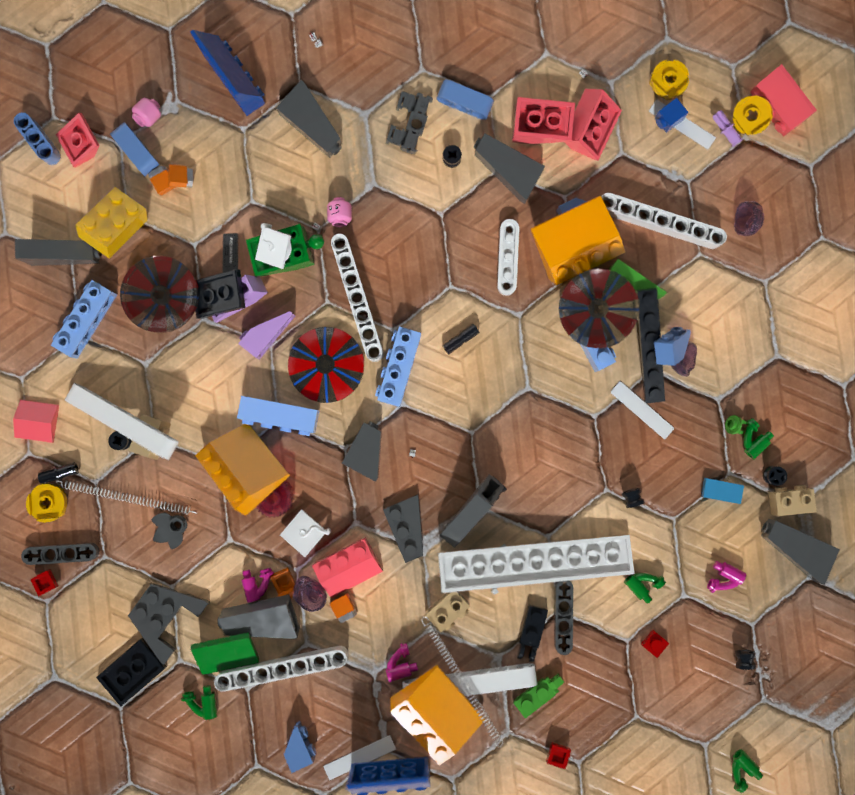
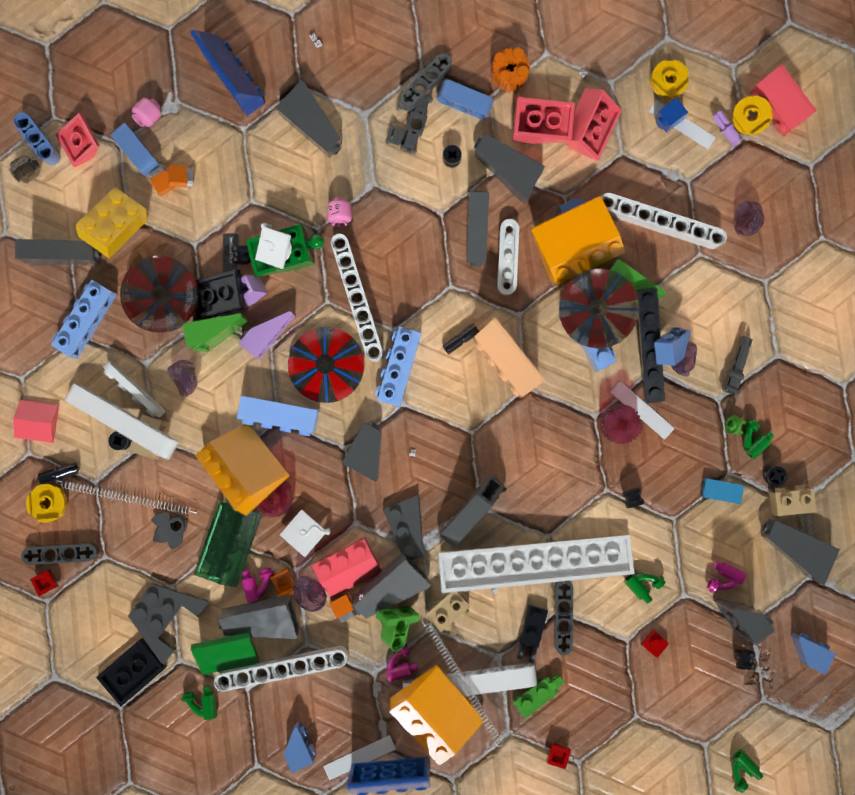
(24, 169): none -> clear smoke head
(138, 393): none -> white plate
(183, 376): none -> hair
(210, 332): none -> bright green slope
(227, 545): none -> clear green slope
(240, 255): none -> black wheel
(392, 585): none -> dark grey slope
(396, 625): none -> bright green tile
(427, 83): none -> dark grey beam
(477, 227): none -> dark grey slope
(508, 359): none -> light nougat slope
(509, 60): none -> orange brick
(631, 421): none -> clear pink brick
(736, 374): none -> dark grey pin
(746, 620): none -> dark grey slope
(812, 654): none -> medium blue slope

